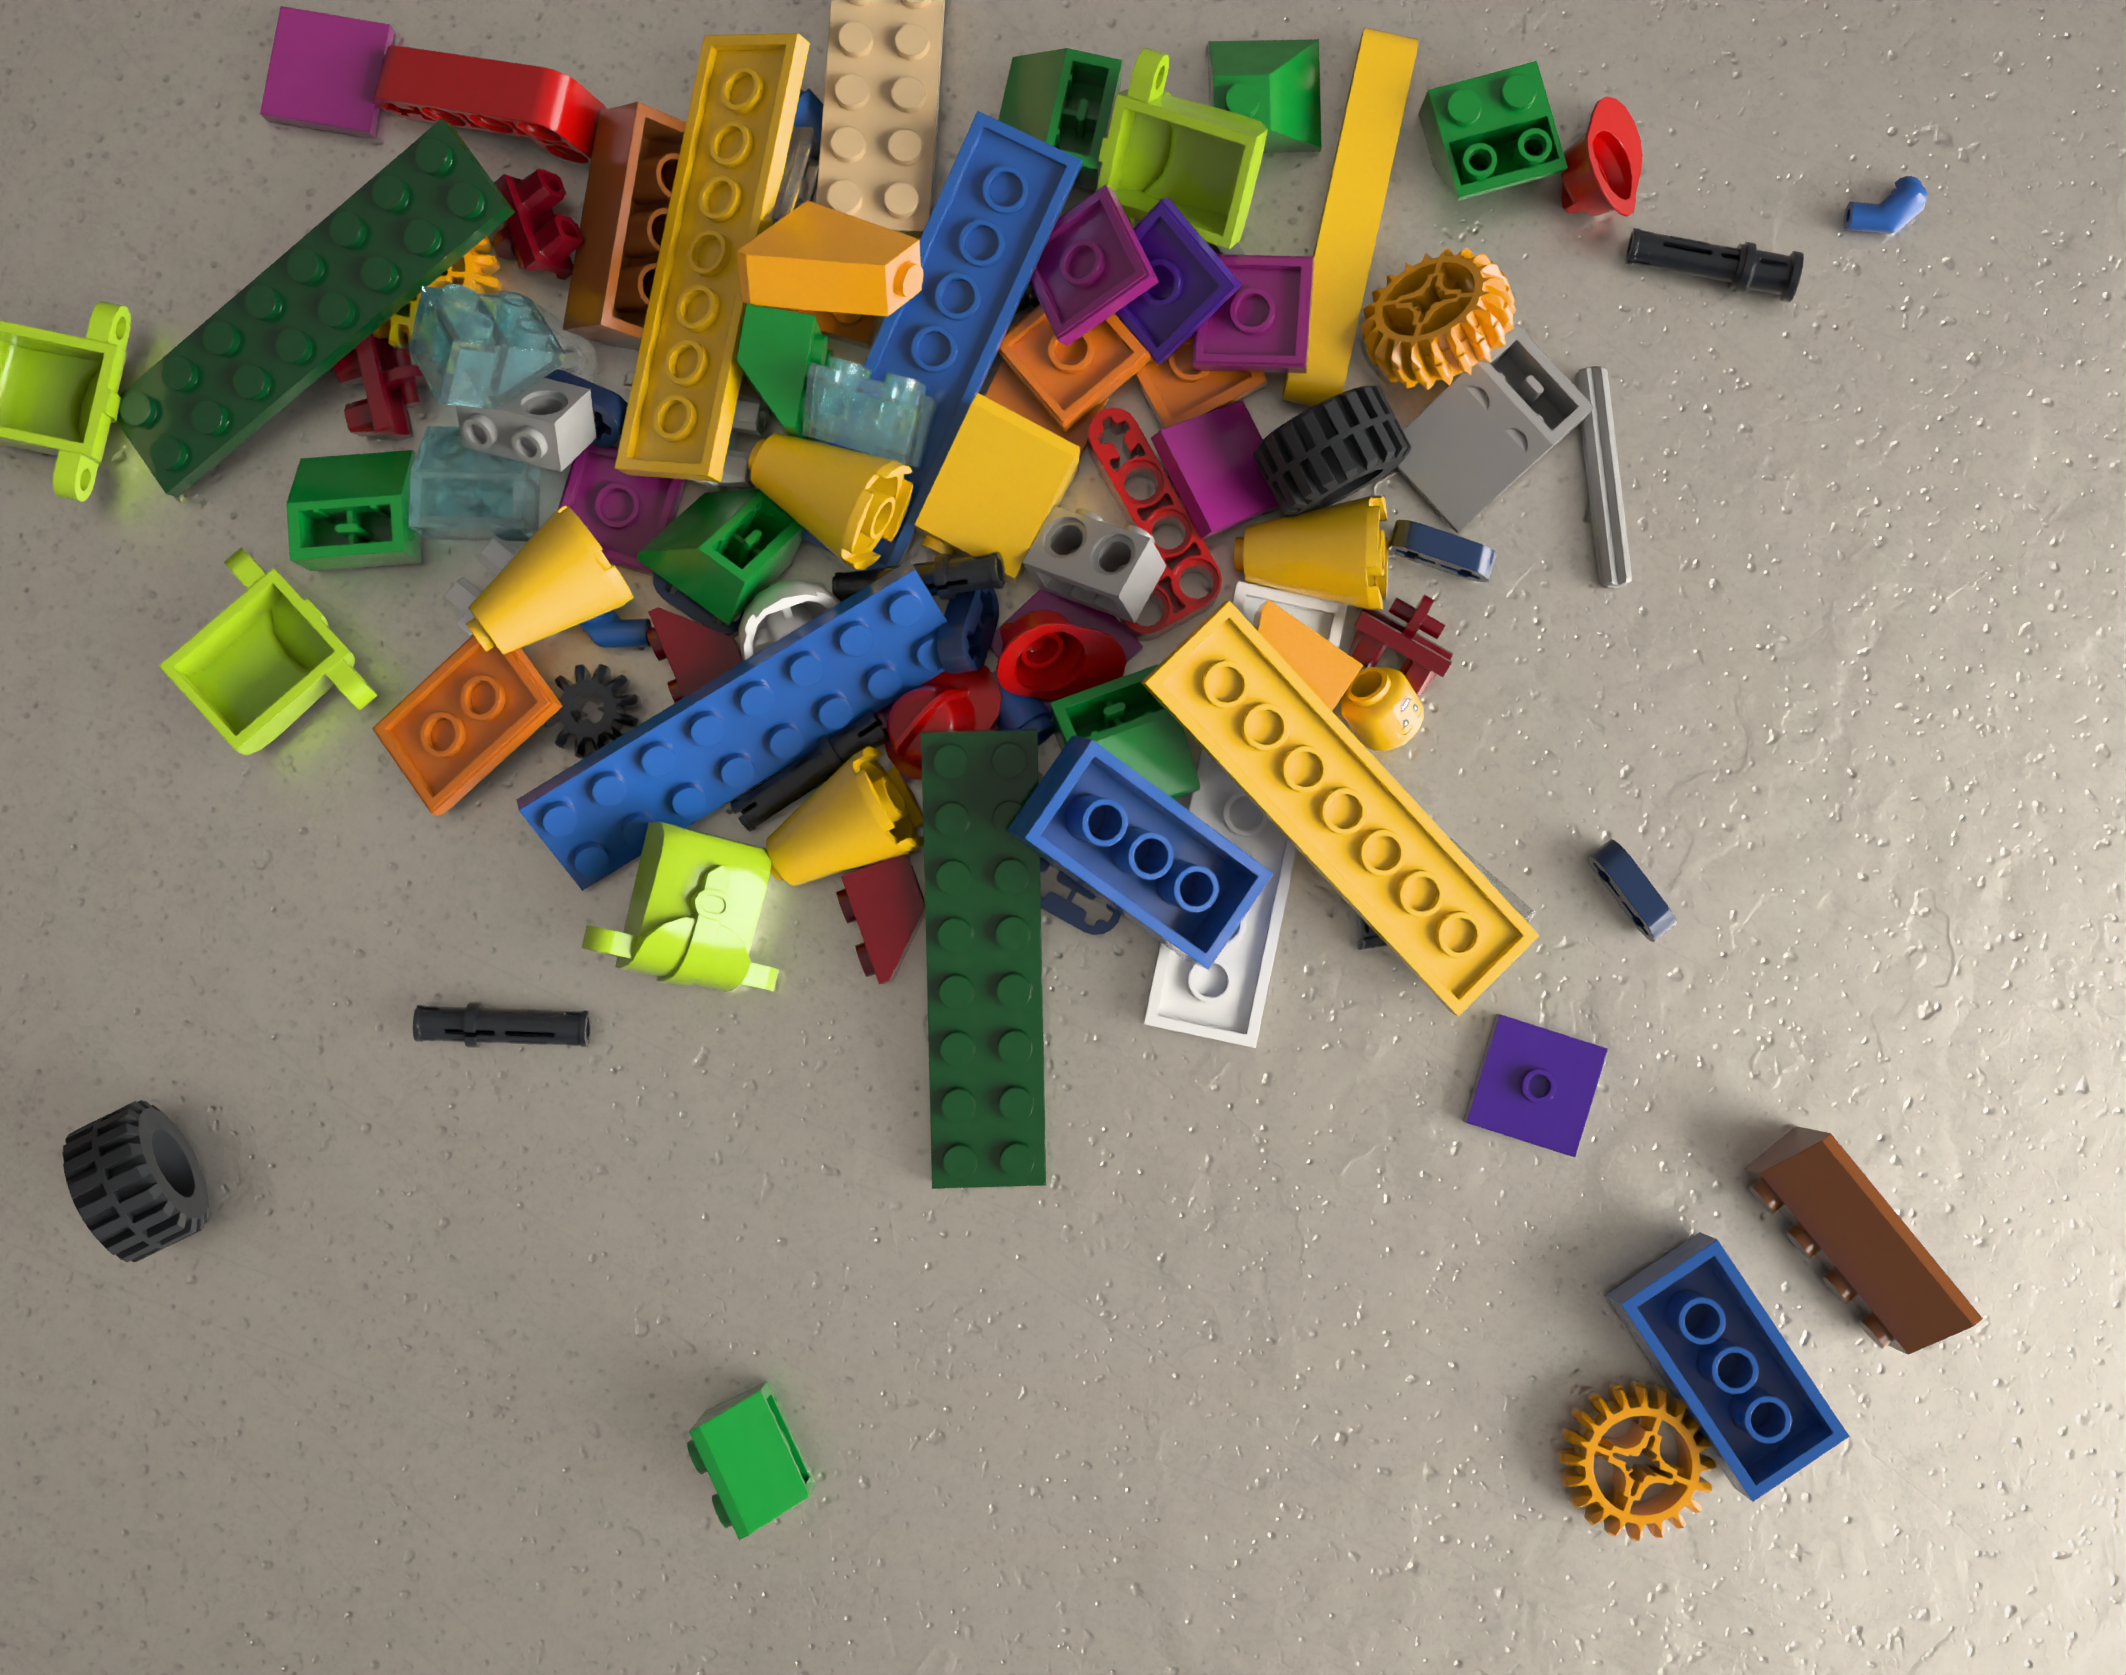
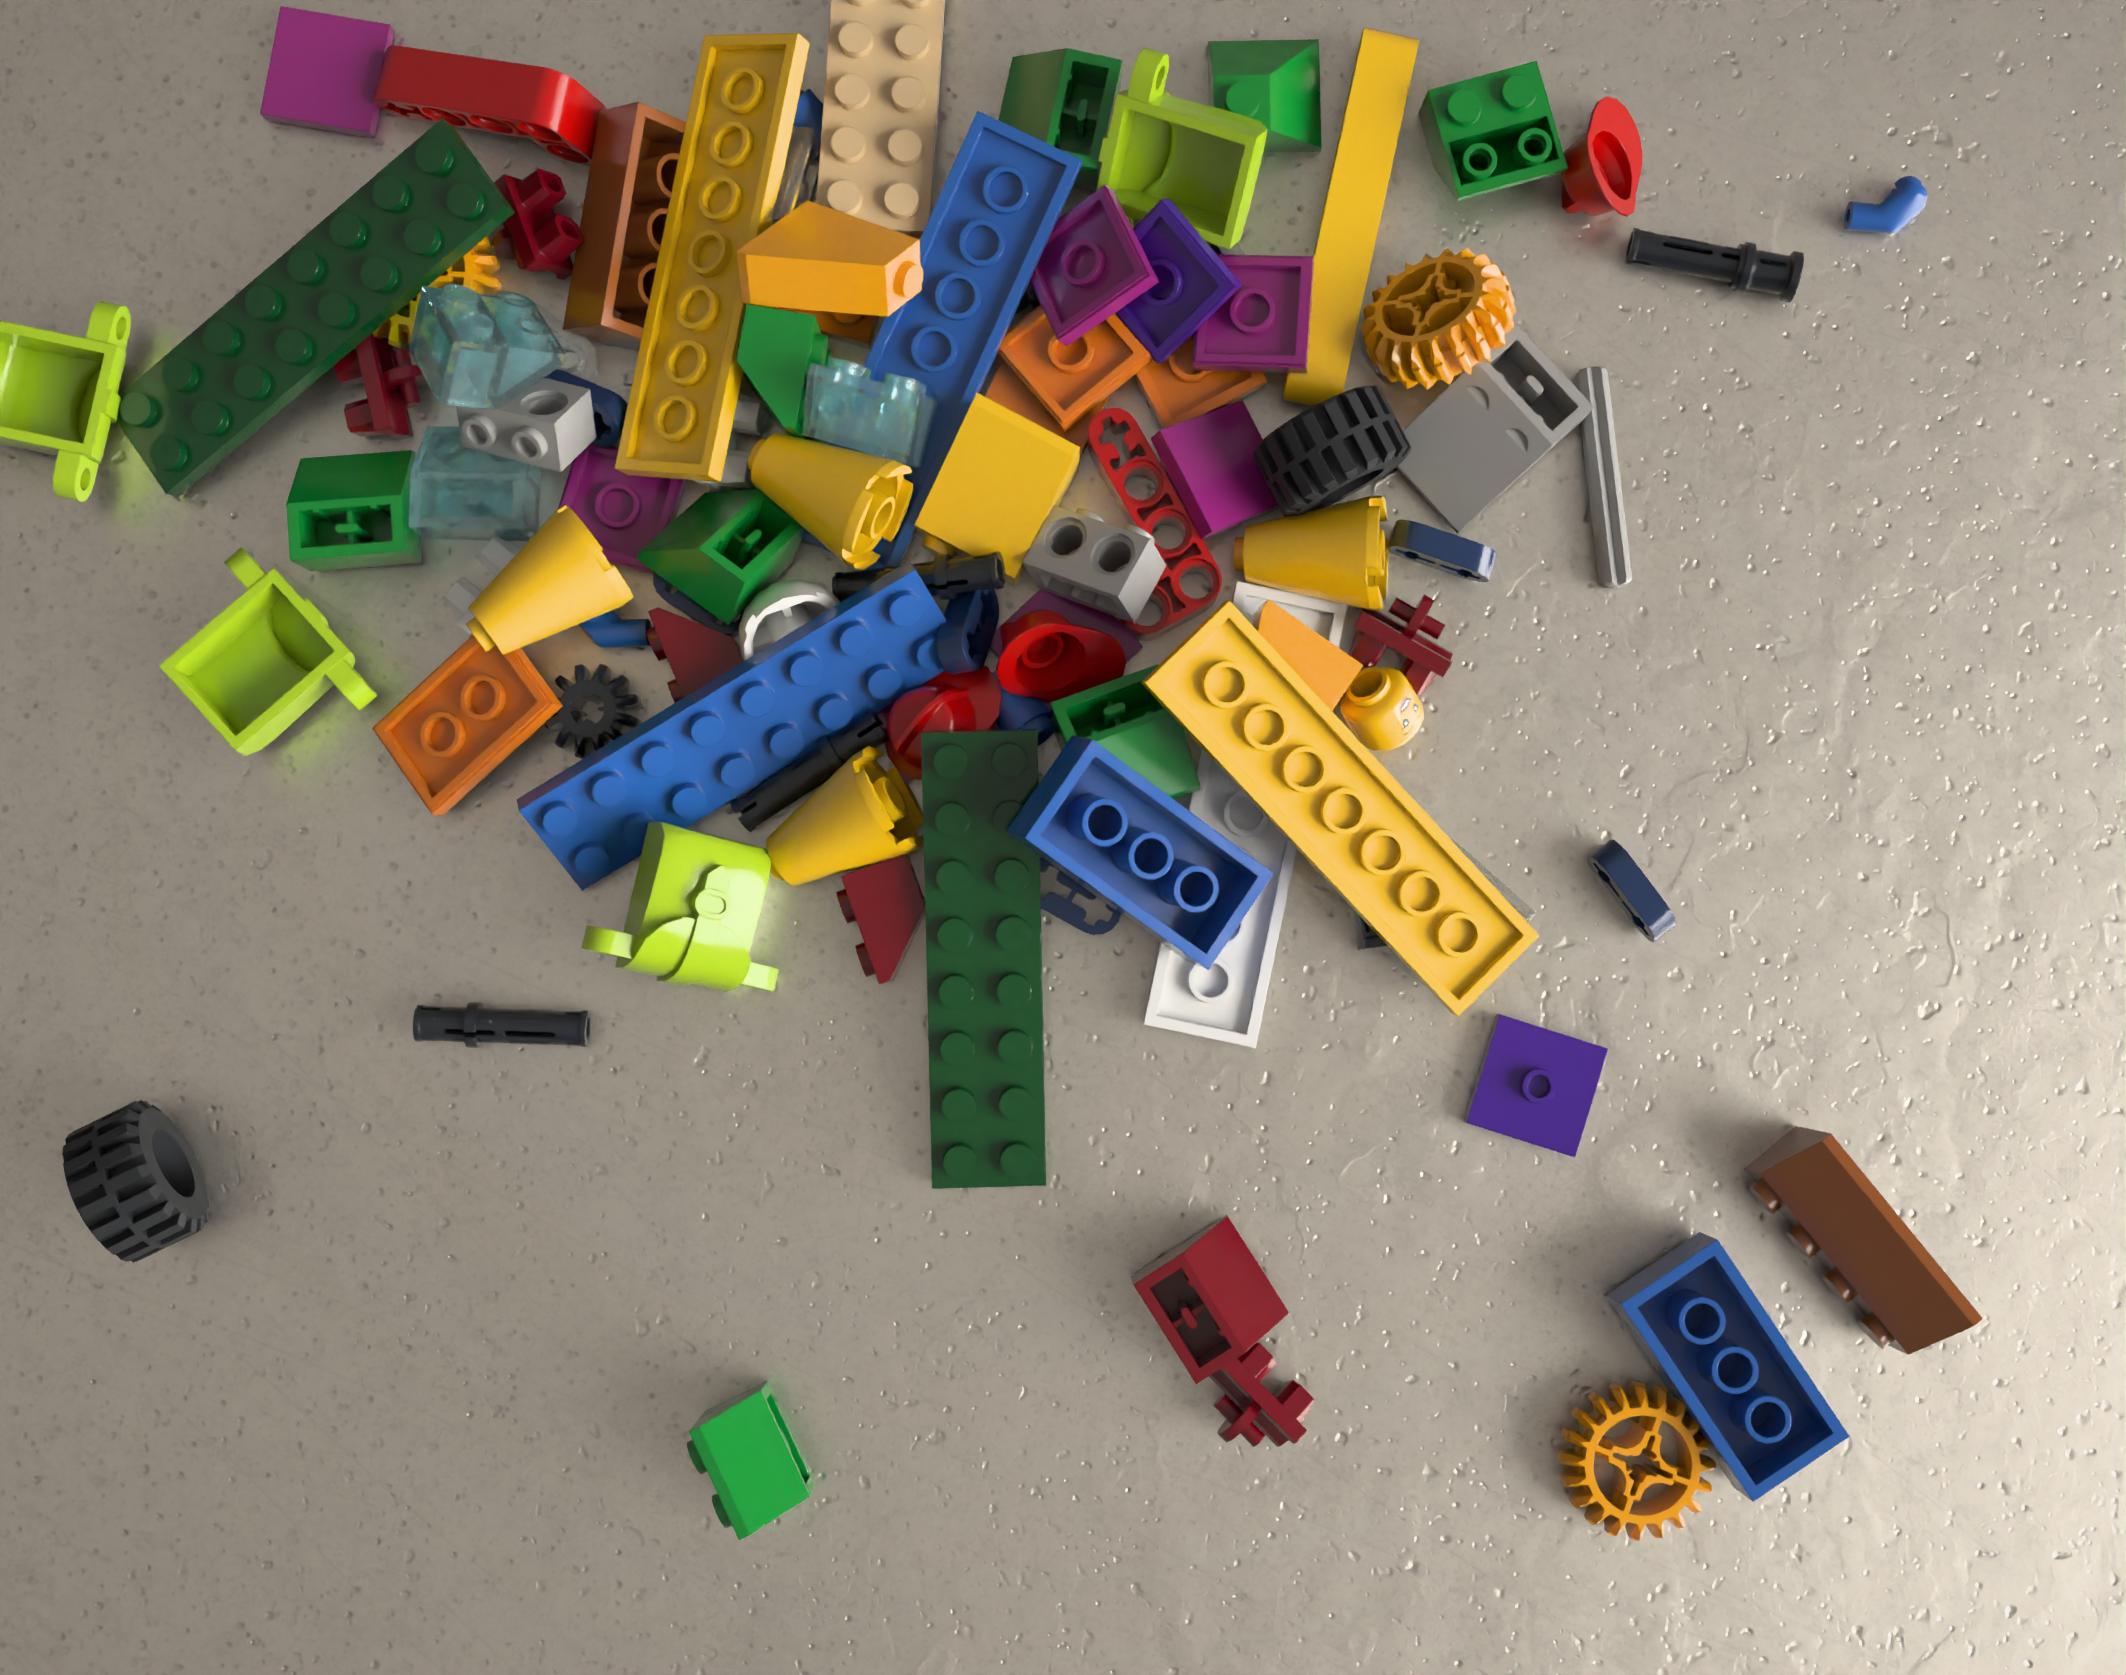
(1210, 1298): none -> dark red slope
(1250, 1403): none -> dark red hips

